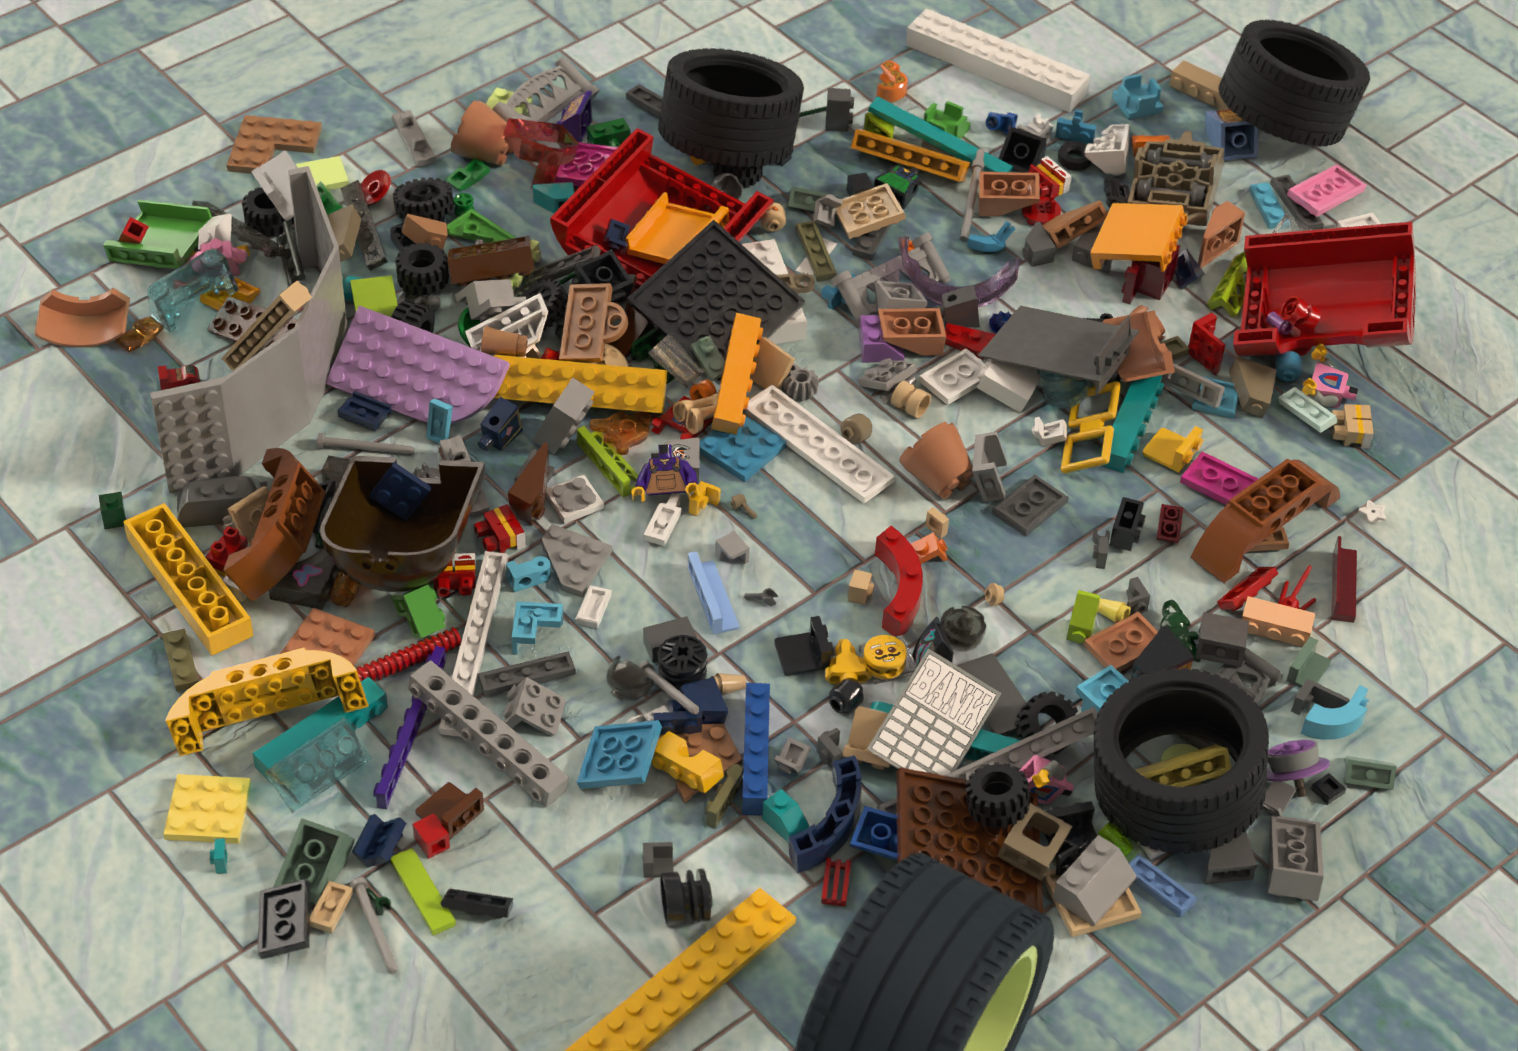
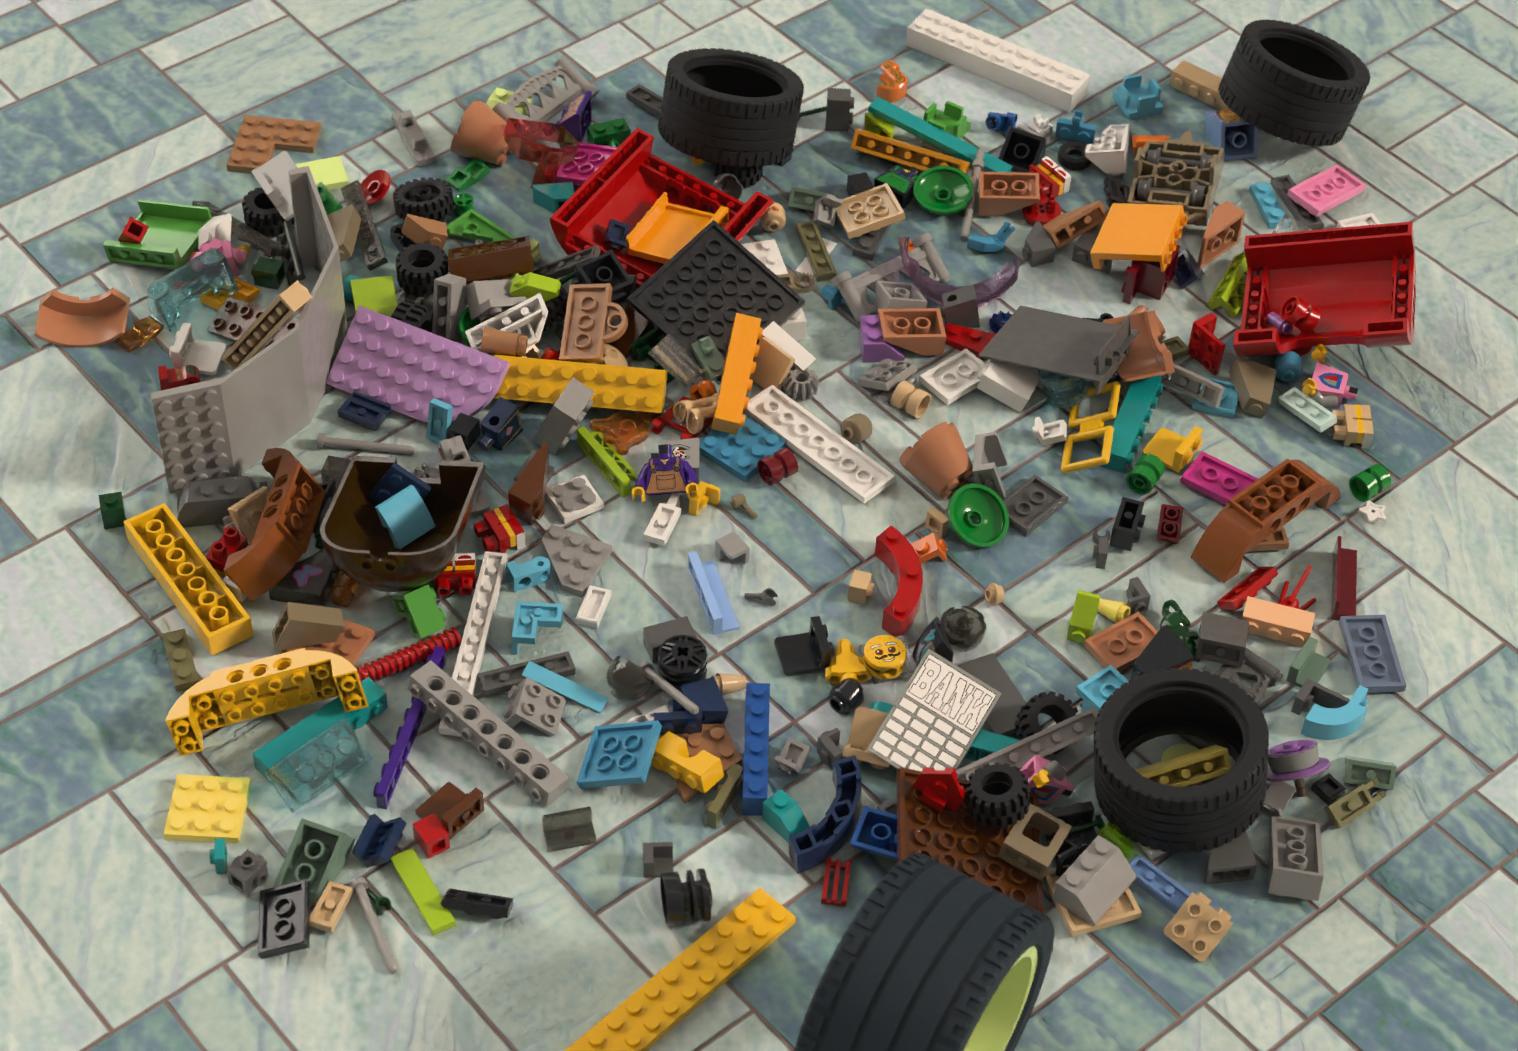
(199, 353): none -> white bracket
(247, 872): none -> dark grey brick
(268, 273): none -> dark green brick
(307, 626): none -> dark tan slope
(405, 516): none -> medium azure slope
(448, 305): none -> light grey brick
(467, 427): none -> black brick
(533, 284): none -> lime slope
(565, 686): none -> medium azure sticker
(568, 829): none -> clear smoke panel
(779, 466): none -> dark red wheel
(789, 345): none -> white sticker
(940, 788): none -> red plate
(943, 183): none -> green dish
(986, 511): none -> green dish
(1097, 822): none -> dark green piece
(1145, 474): none -> green wheel
(1198, 926): none -> tan bracket
(1353, 804): none -> olive hinge
(1370, 482): none -> green wheel
(1372, 653): none -> sand blue plate

